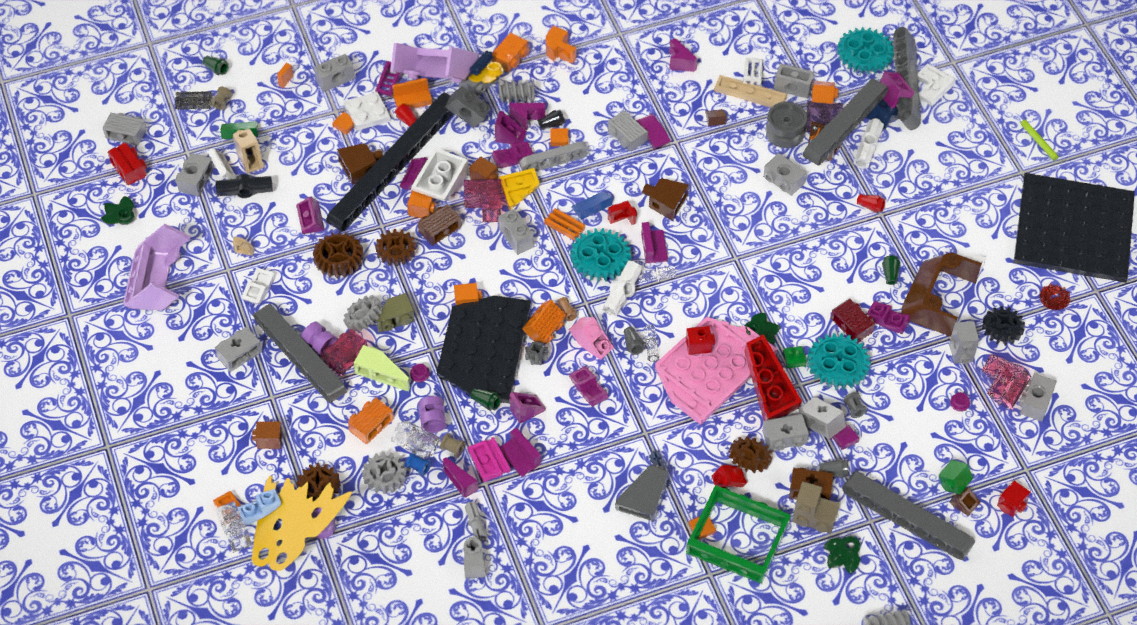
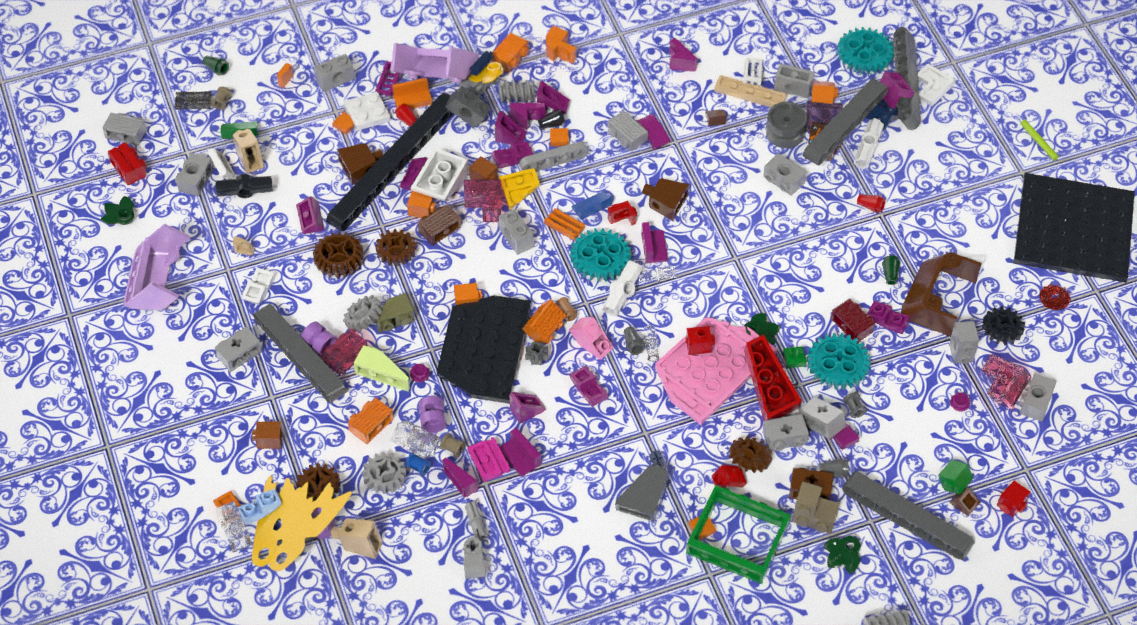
(359, 537): none -> tan torso
(488, 399): dark green cone -> none
(552, 98): none -> magenta slope

